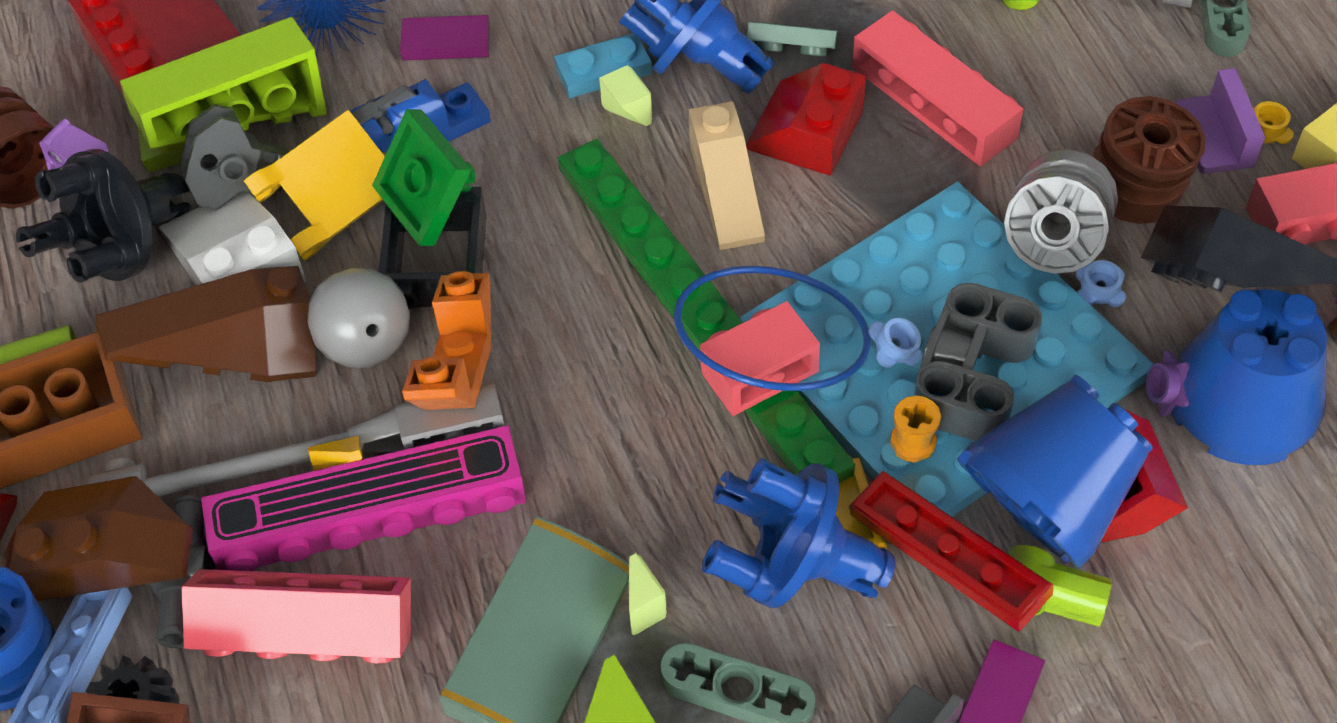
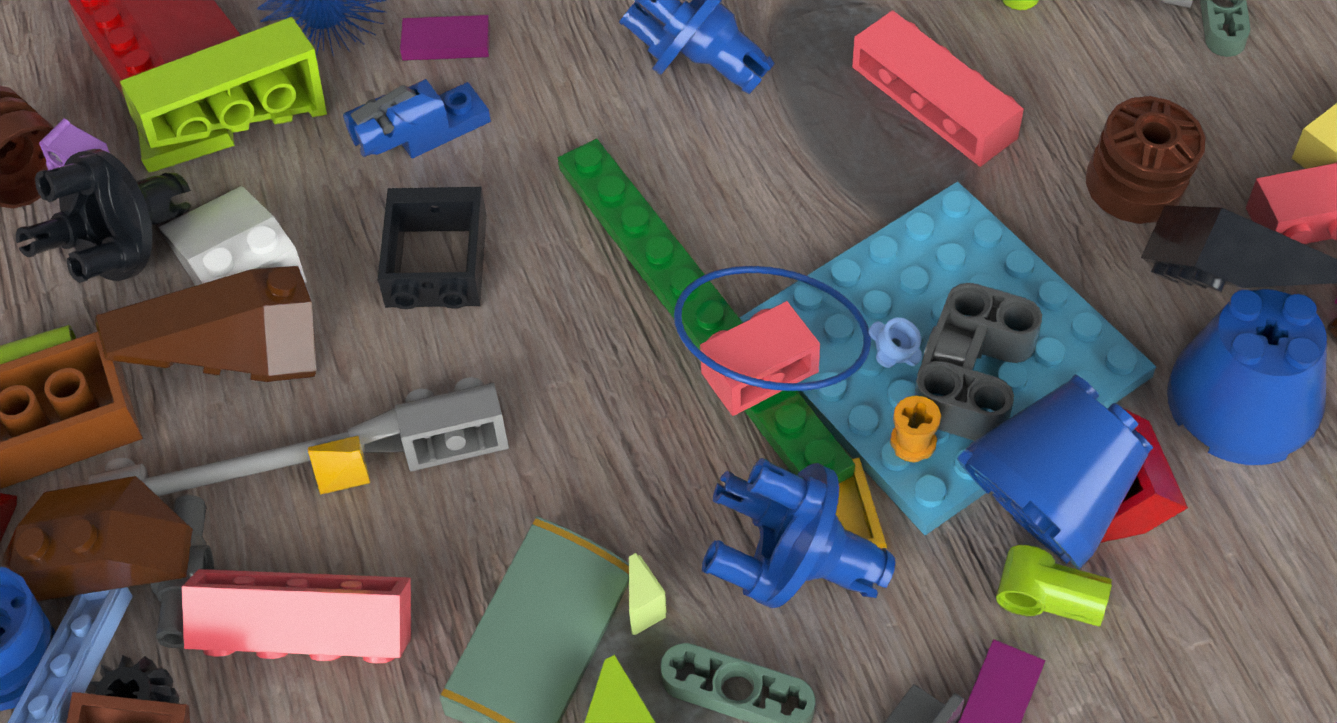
(221, 156): dark grey hinge -> none
(326, 180): yellow flag -> none
(358, 317): light grey piece -> none
(363, 501): dark pink brick -> none
(422, 177): green tile -> none
(463, 347): orange slope -> none
(583, 67): medium azure plate -> none
(626, 95): yellowish green slope -> none
(725, 175): tan slope -> none
(773, 36): sand green plate -> none
(811, 118): red slope -> none
(952, 551): red tile -> none
(1061, 211): light grey wheel -> none
(1104, 274): light blue plate -> none
(1166, 383): medium lavender plate -> none
(1228, 125): medium lavender panel -> none
(1274, 122): yellow plate -> none

